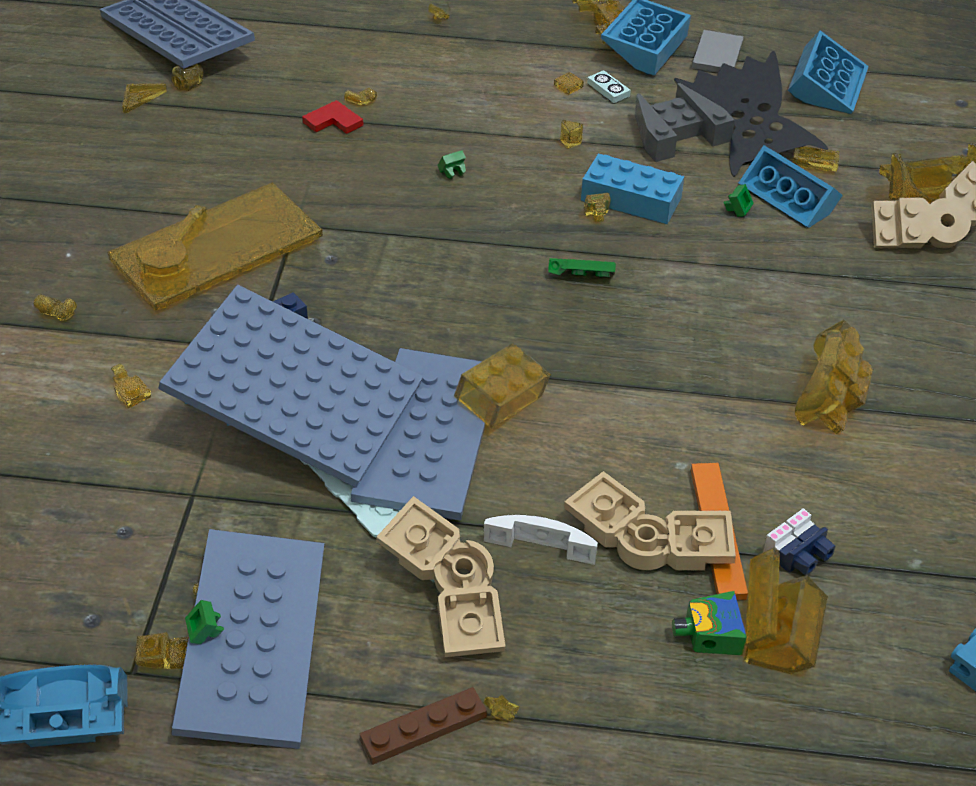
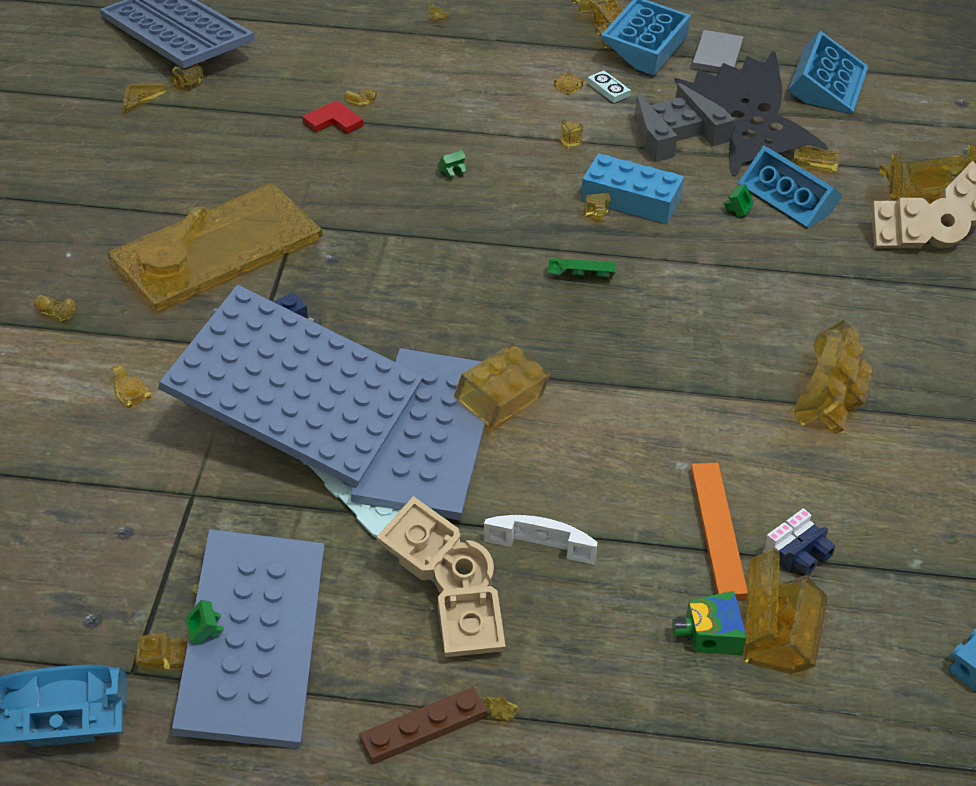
(647, 541): tan plate -> none

